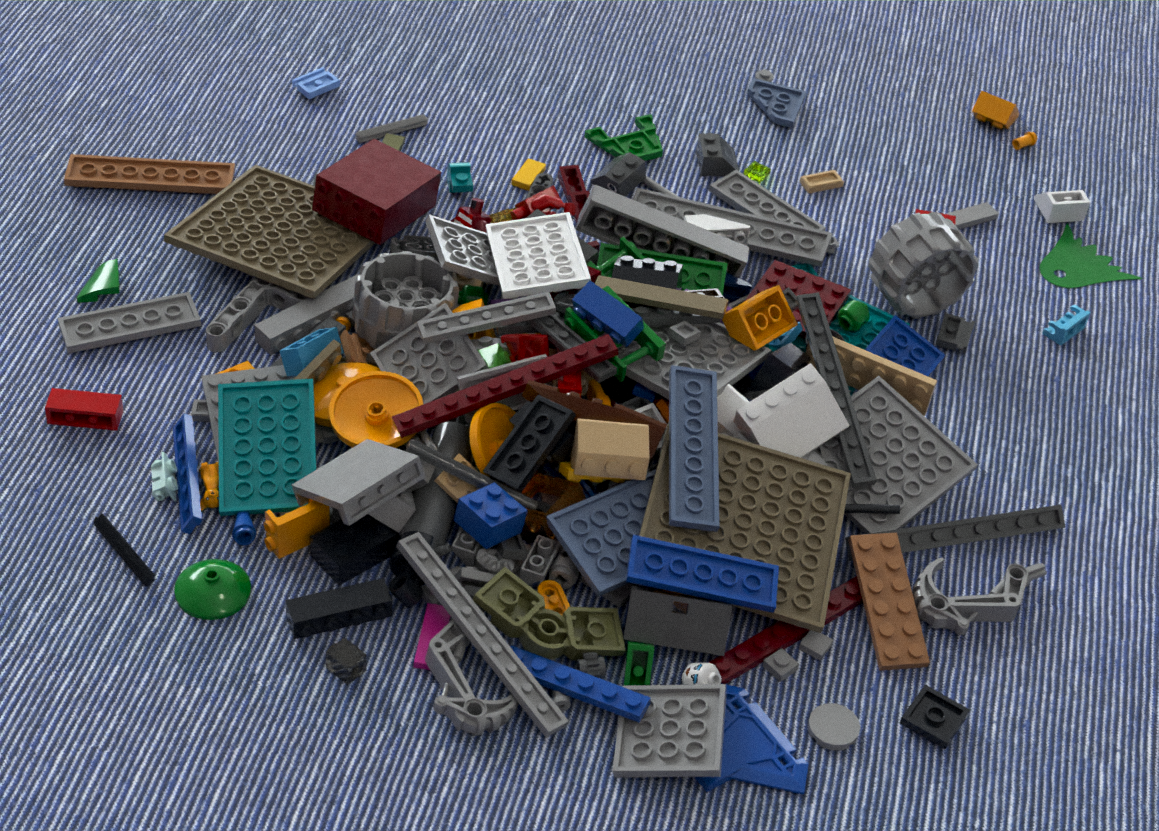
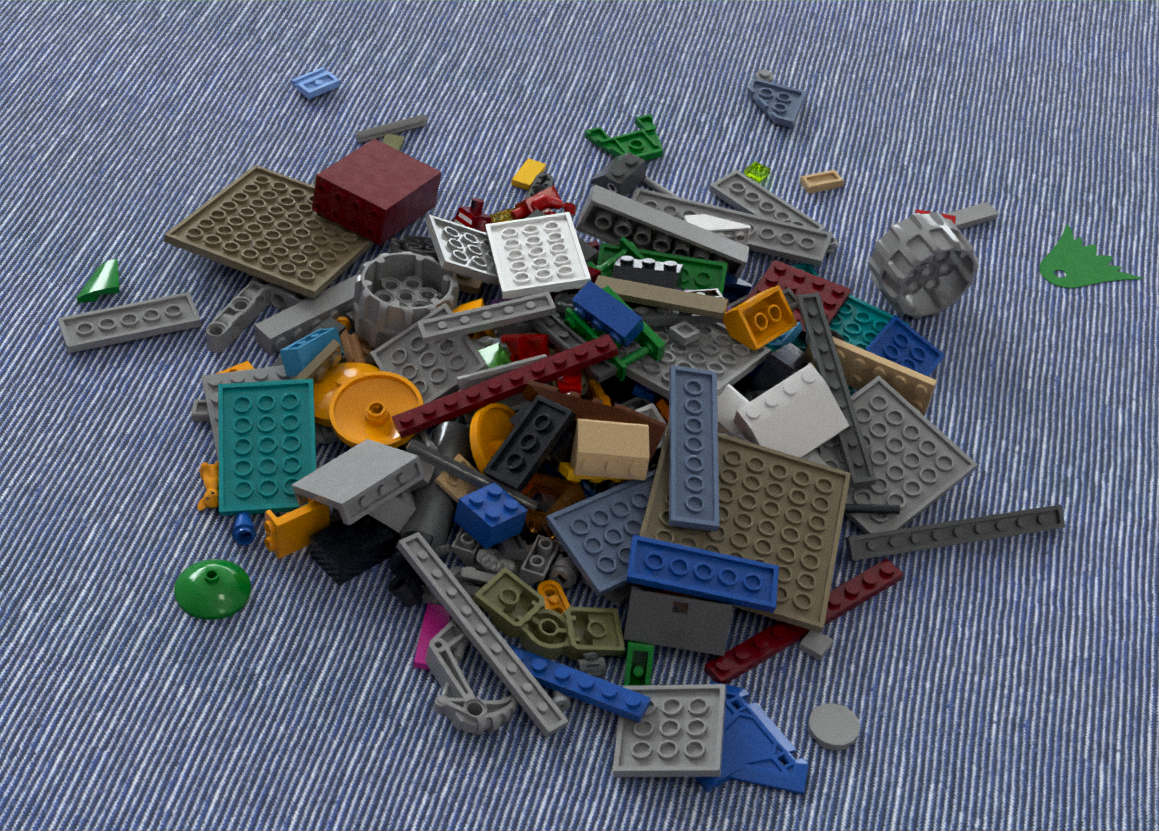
(84, 409): red brick -> none
(124, 550): black axle -> none
(148, 174): medium nougat plate -> none
(164, 478): light aqua hinge -> none
(187, 474): blue plate -> none
(338, 608): black brick -> none
(346, 661): clear smoke brick -> none
(459, 177): teal brick -> none
(471, 293): green head -> none
(573, 187): dark red slope -> none
(701, 673): white head -> none
(715, 155): dark grey slope -> none
(780, 665): light grey plate -> none
(853, 315): green head -> none
(888, 601): medium nougat plate -> none
(935, 716): black plate -> none
(954, 333): dark grey plate -> none
(958, 611): light grey piece -> none
(995, 110): light orange slope -> none
(1028, 139): light orange pin -> none
(1063, 205): white slope -> none
(1067, 326): medium azure hinge -> none

